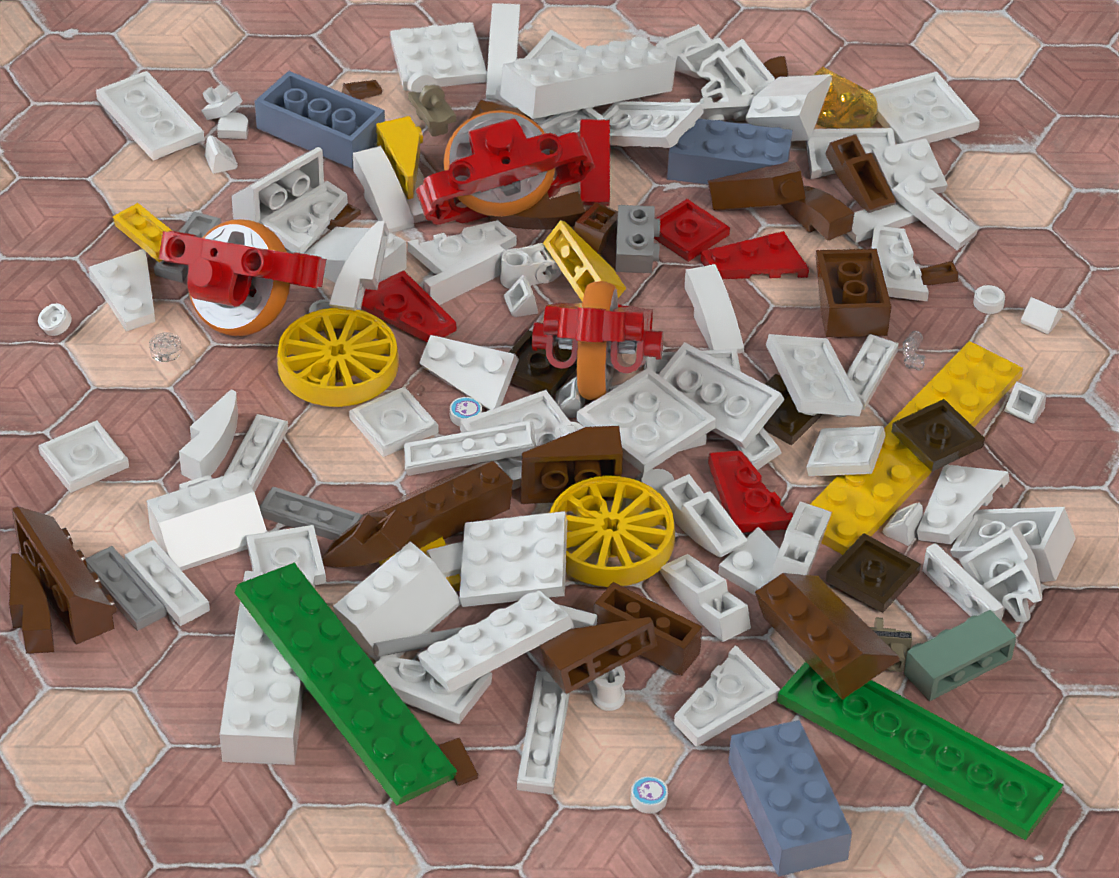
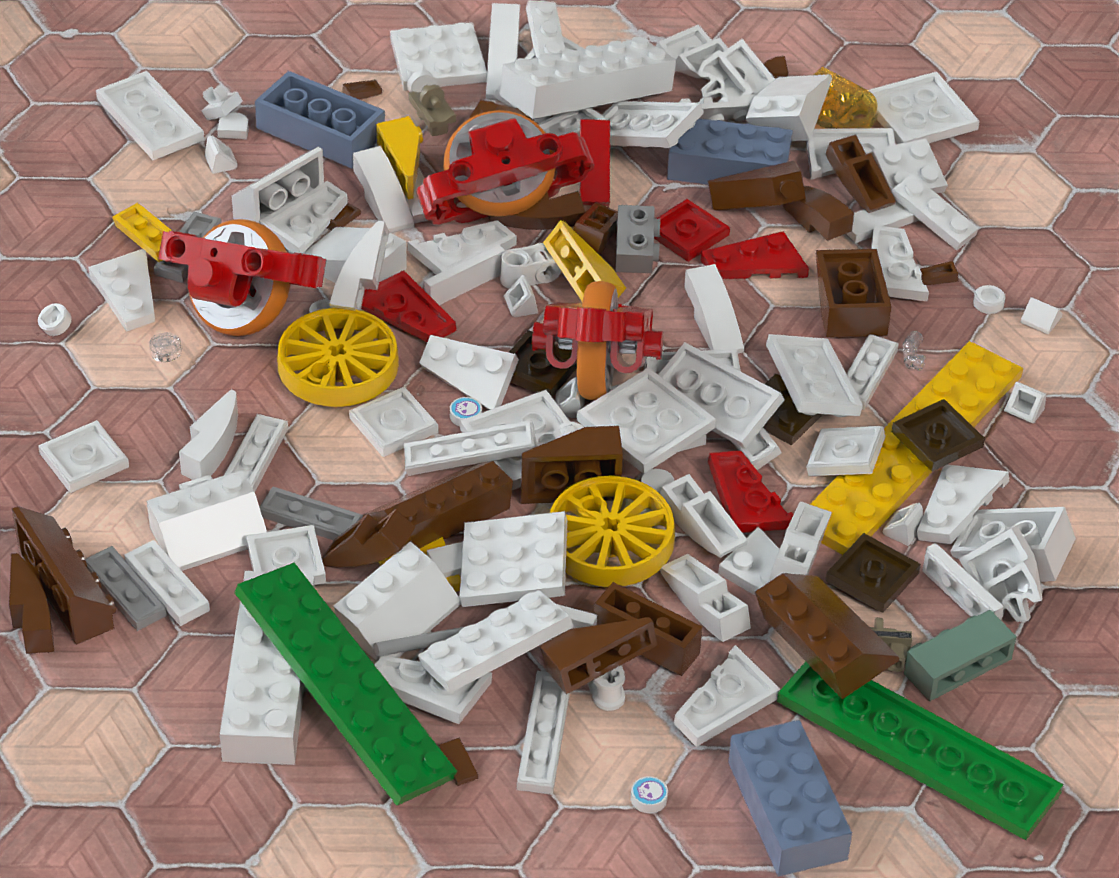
(545, 27): none -> white plate

